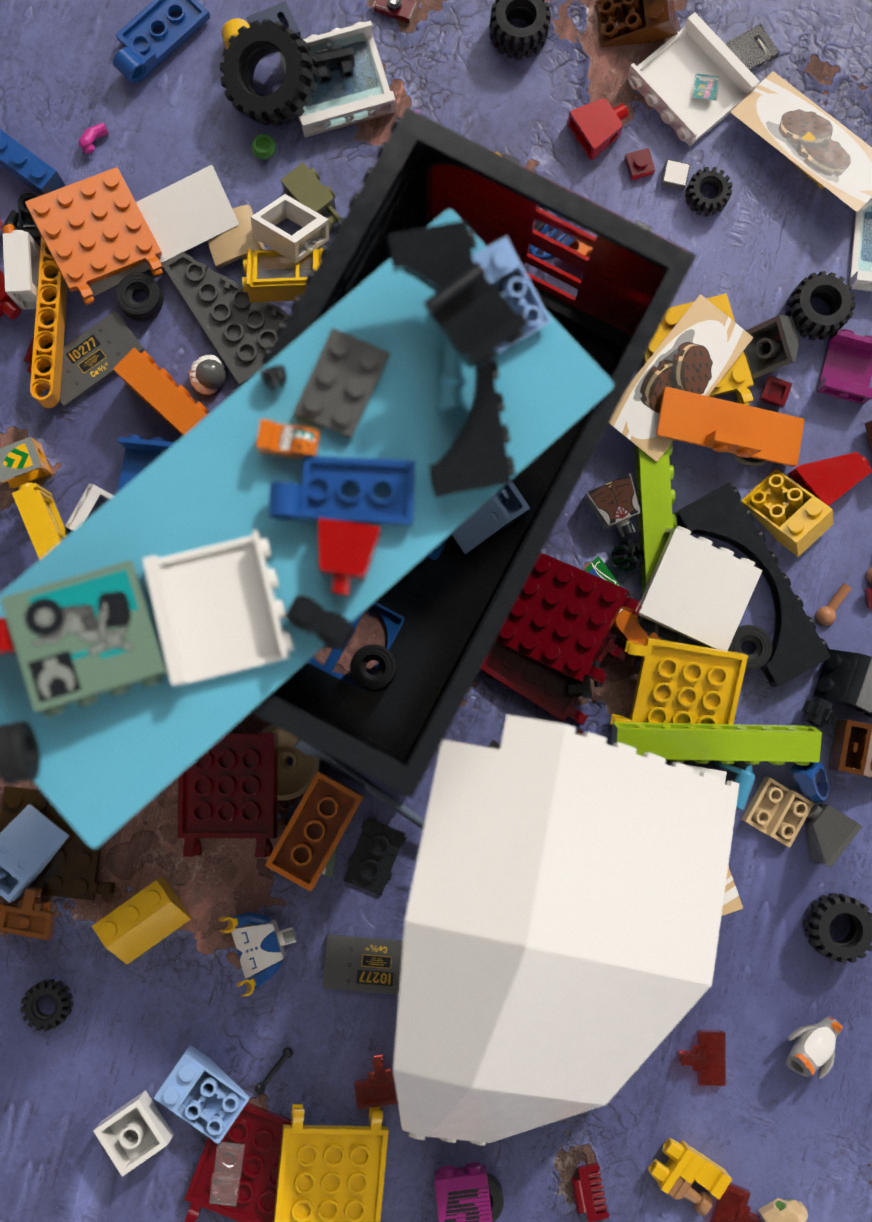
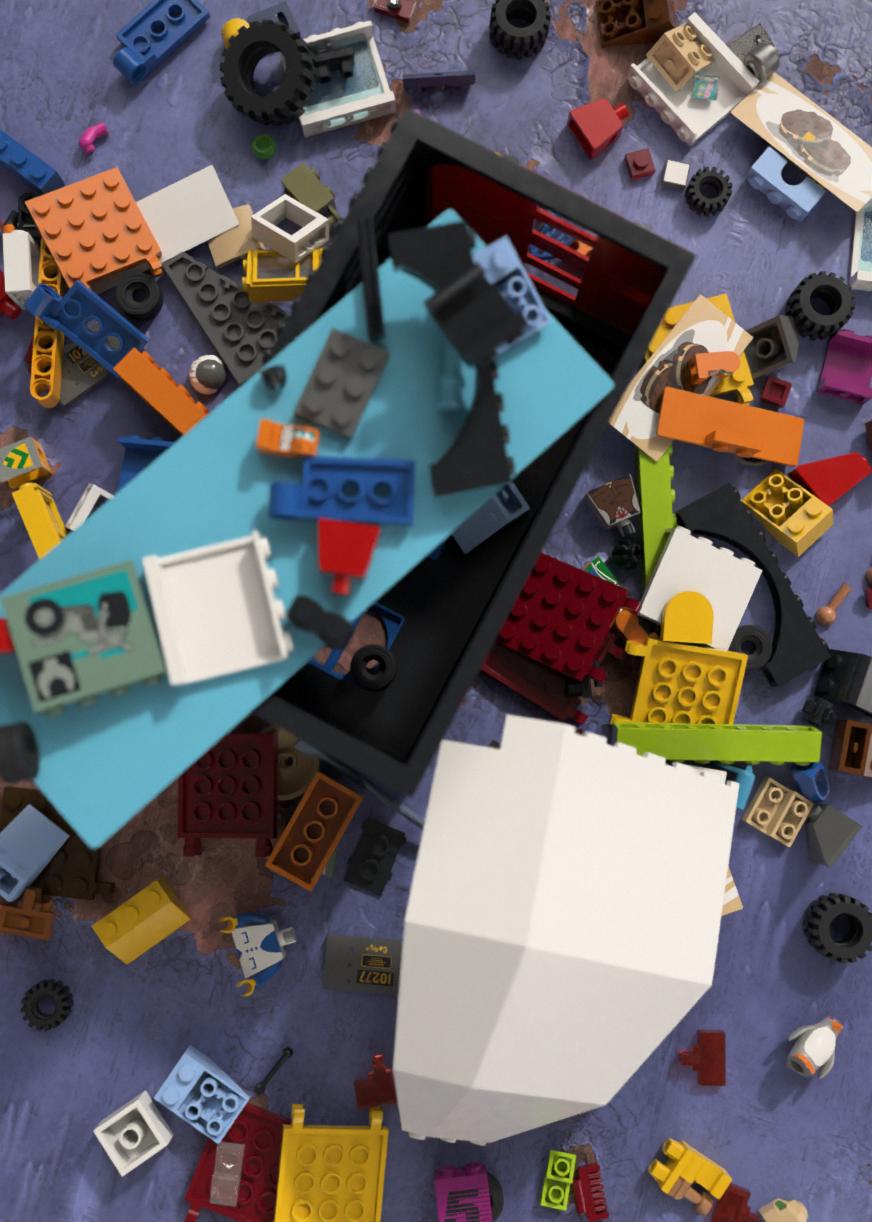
(71, 317): none -> blue hinge
(370, 278): none -> black axle
(438, 80): none -> dark blue tile
(557, 1180): none -> lime slope
(680, 56): none -> tan bracket
(687, 619): none -> yellow tile
(712, 364): none -> orange leg
(762, 60): none -> flat silver head
(767, 177): none -> light blue arch

